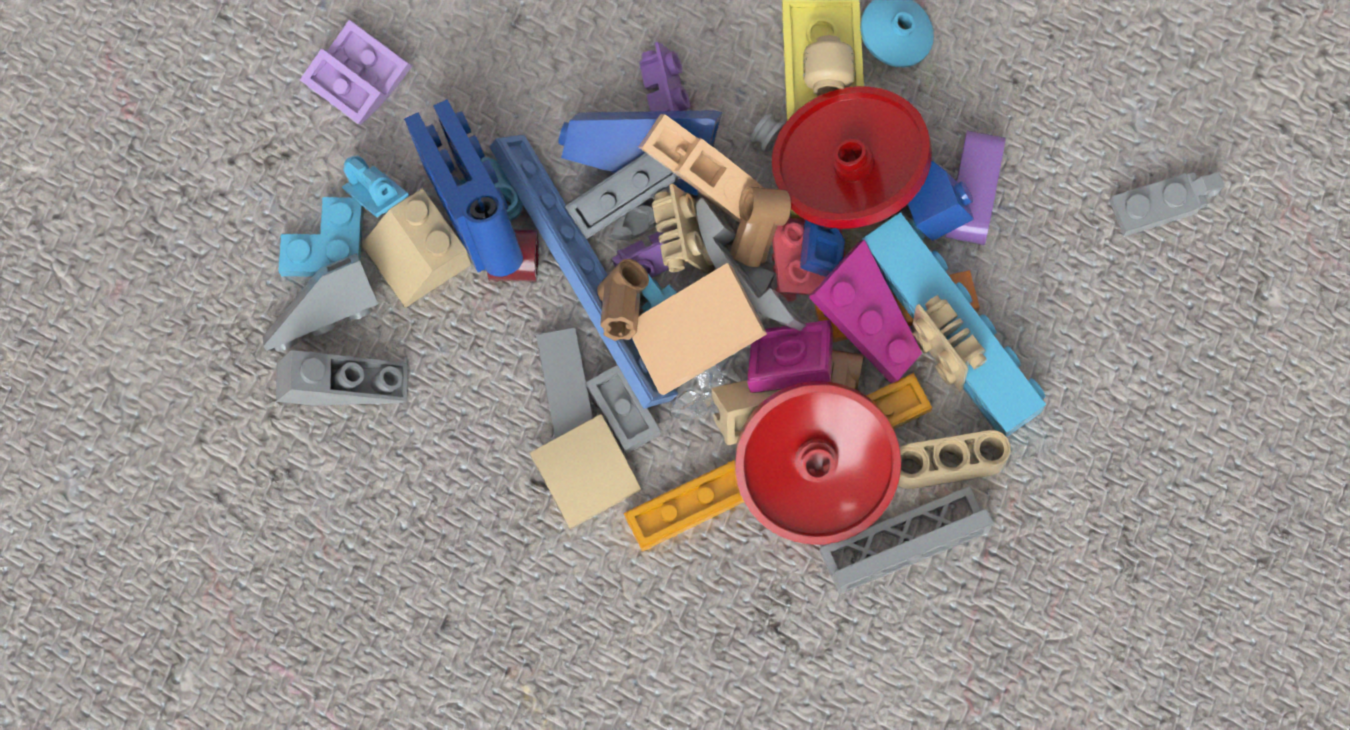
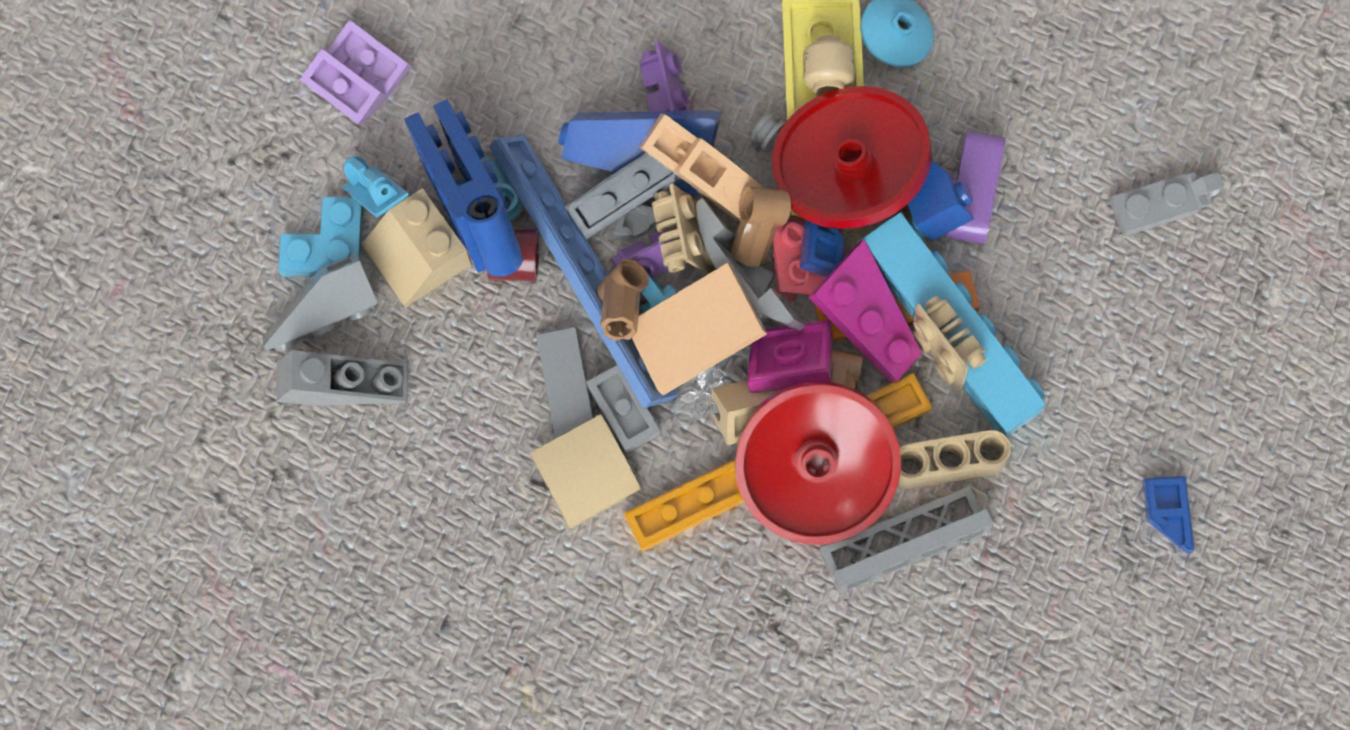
(1169, 509): none -> blue tile

